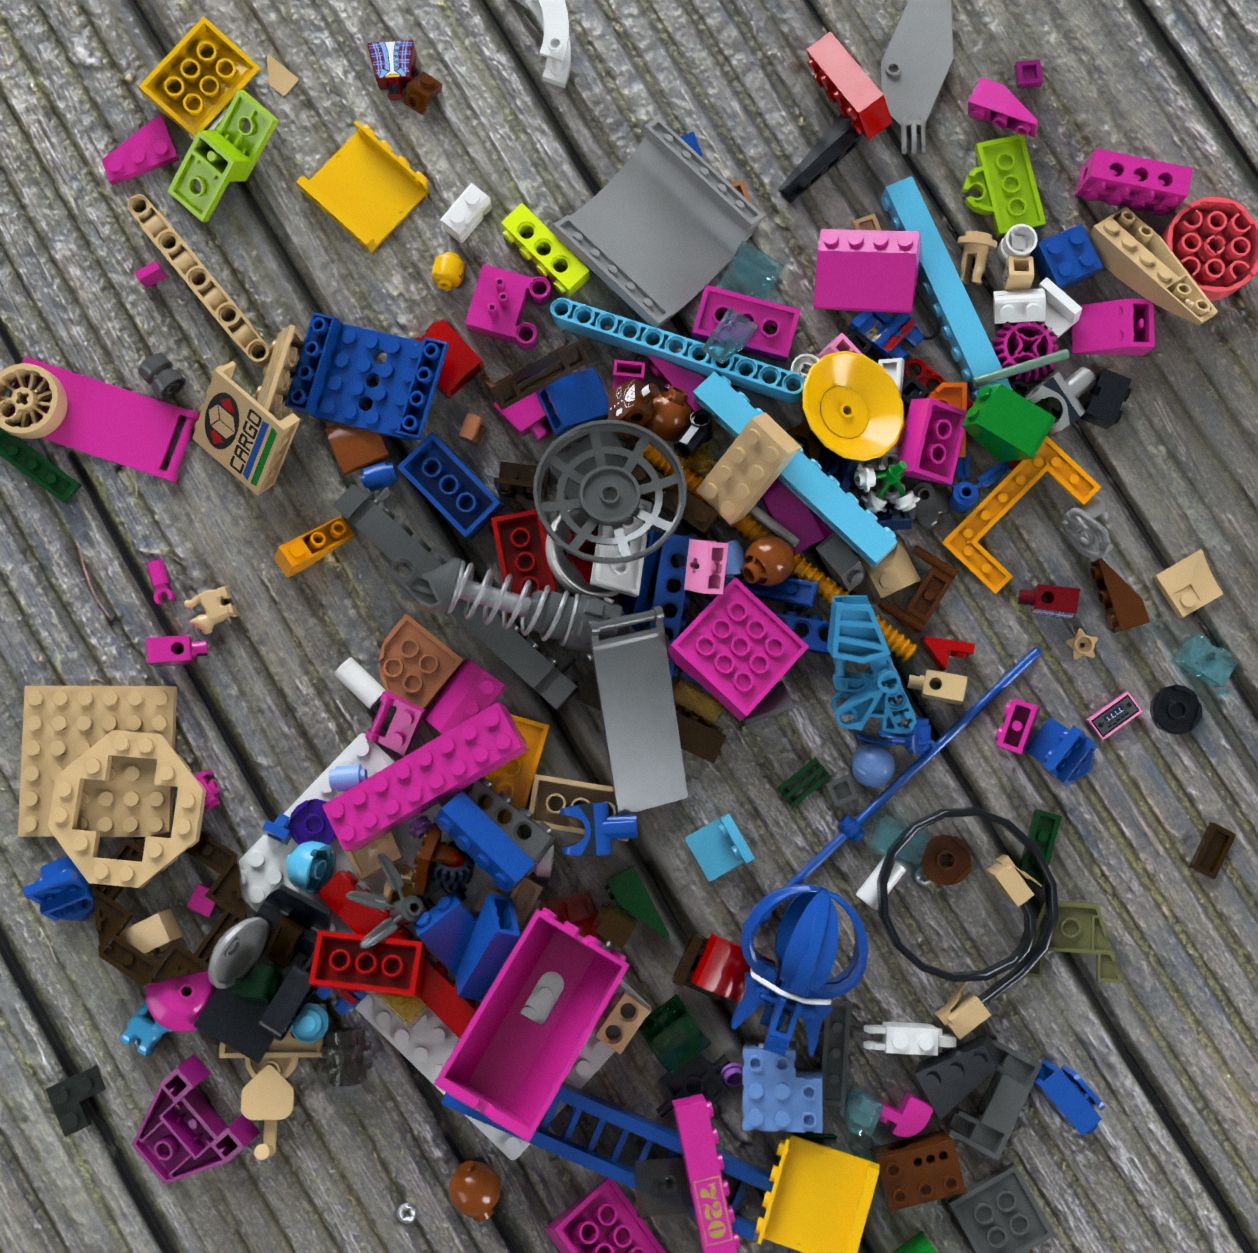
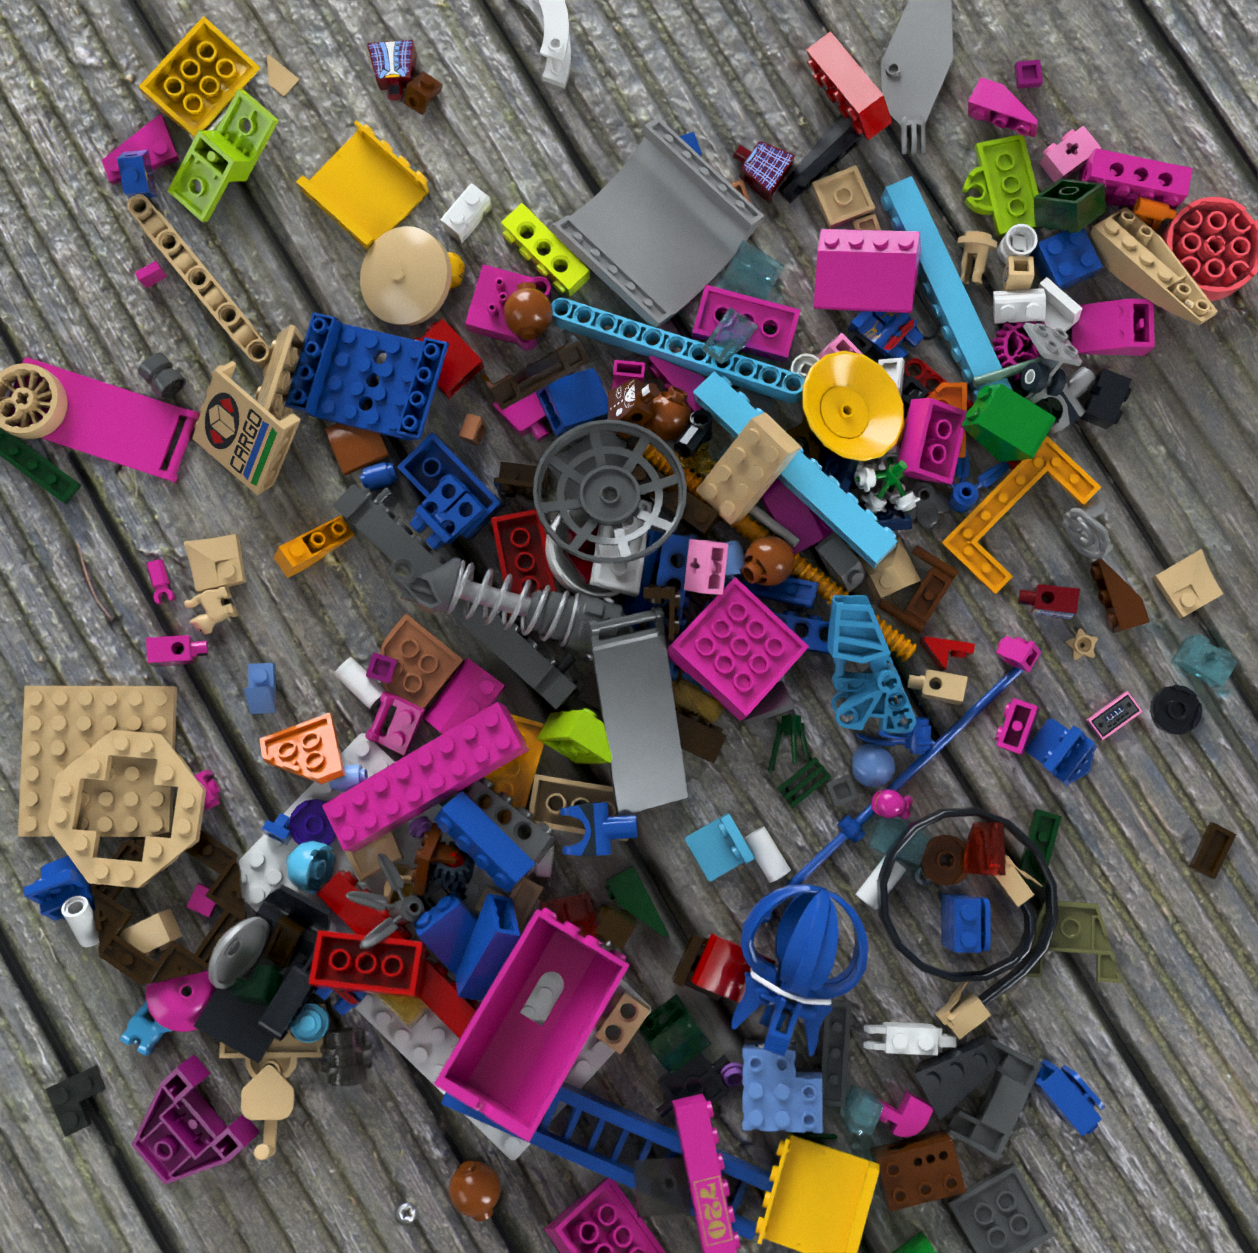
(81, 920): none -> white pin
(137, 174): none -> blue torso
(216, 562): none -> tan plate
(261, 689): none -> medium blue slope
(306, 750): none -> orange plate
(382, 668): none -> magenta plate
(405, 276): none -> tan dish
(447, 512): none -> blue hips
(527, 311): none -> dark orange brick
(577, 736): none -> lime slope
(657, 594): none -> dark brown bracket
(764, 167): none -> dark red torso
(767, 854): none -> white pin
(792, 727): none -> dark green plant
(842, 196): none -> tan plate
(891, 804): none -> dark pink piece
(965, 923): none -> blue brick
(985, 849): none -> clear red plate
(1018, 652): none -> dark pink brick
(1055, 350): none -> light grey plate
(1059, 163): none -> bright pink brick
(1069, 205): none -> dark green brick
(1153, 212): none -> orange plant

